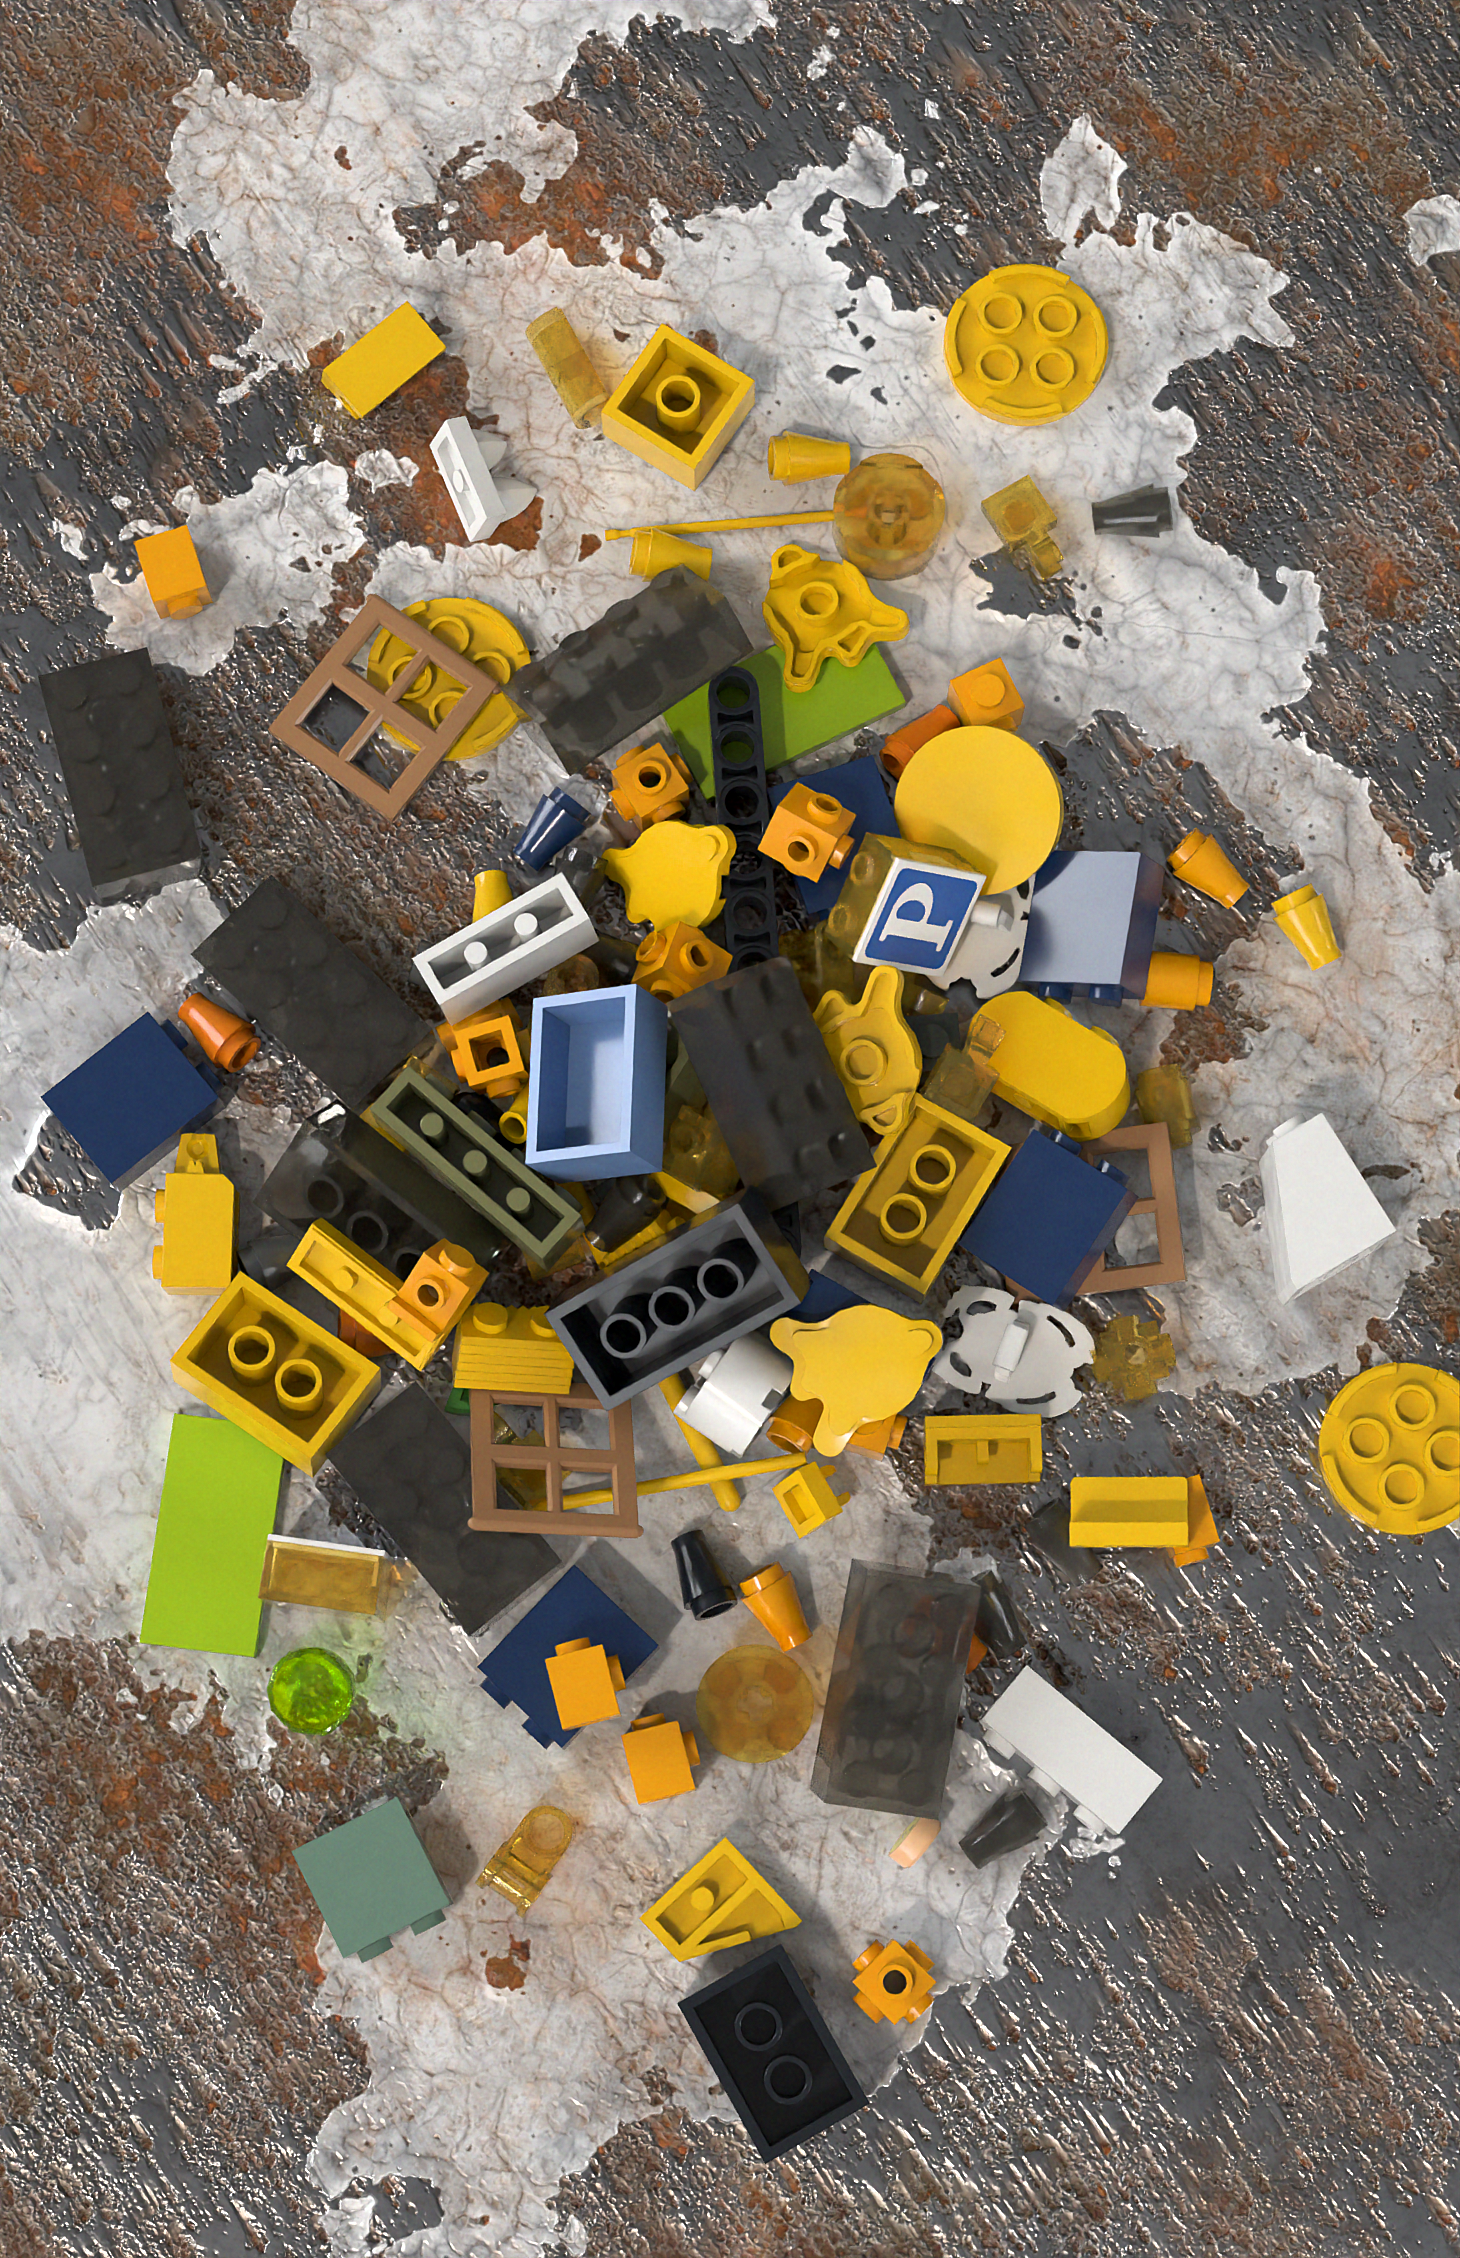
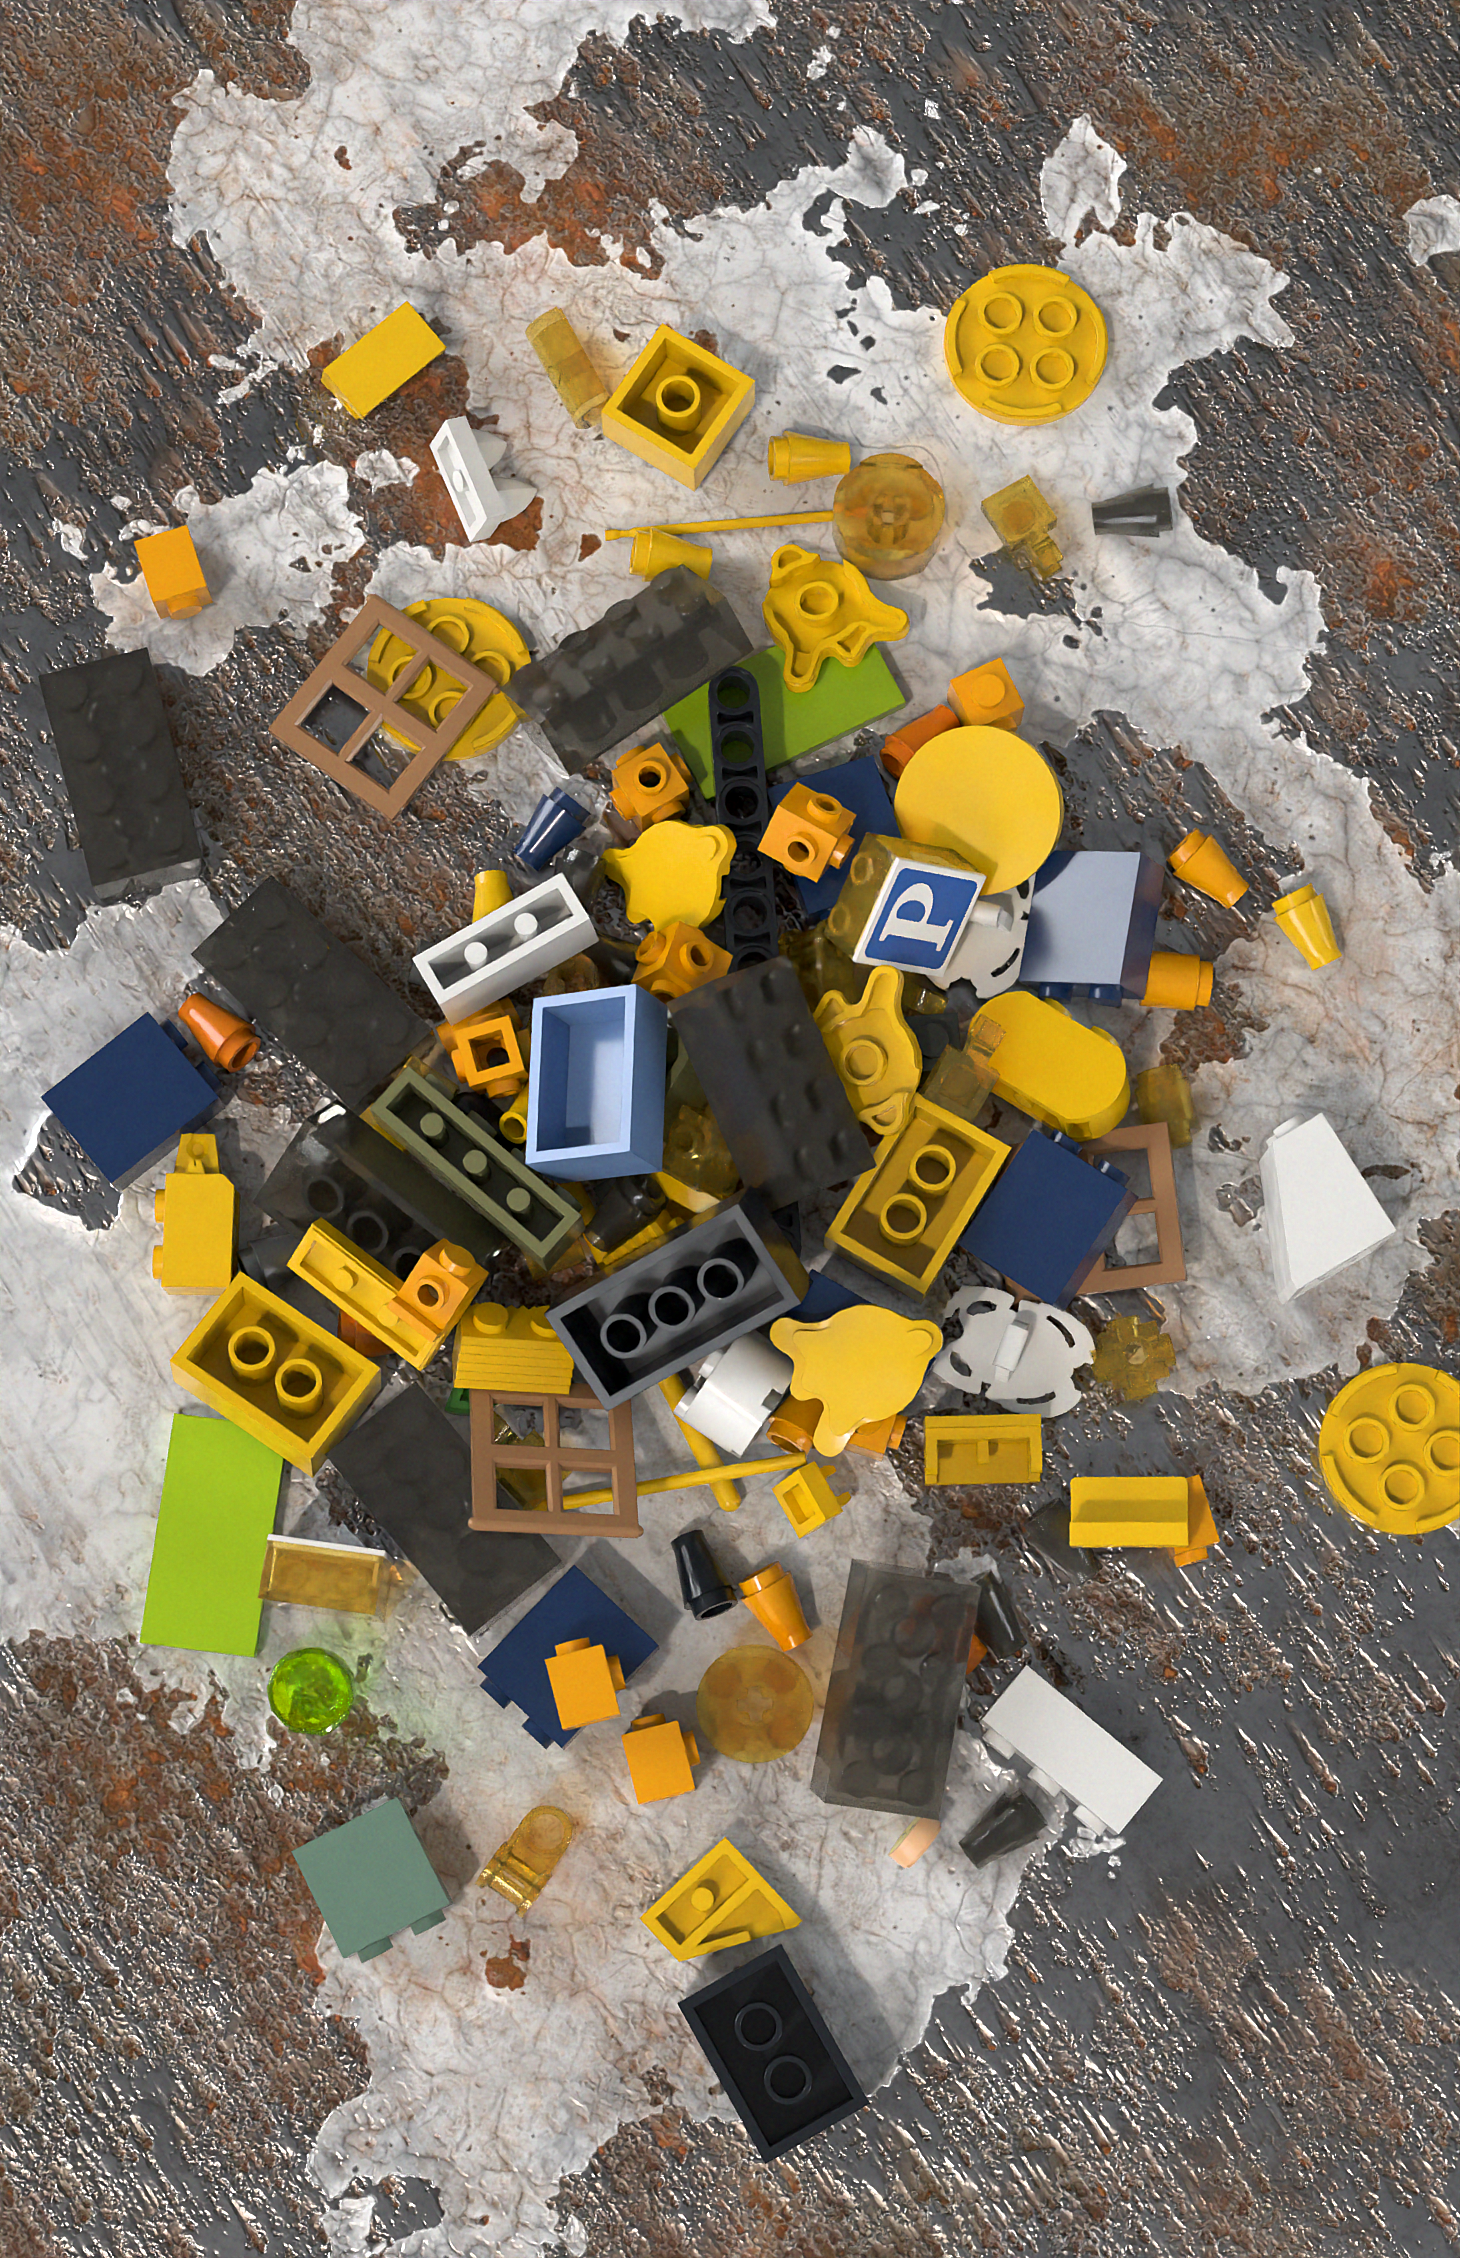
(875, 1964): light orange brick -> none

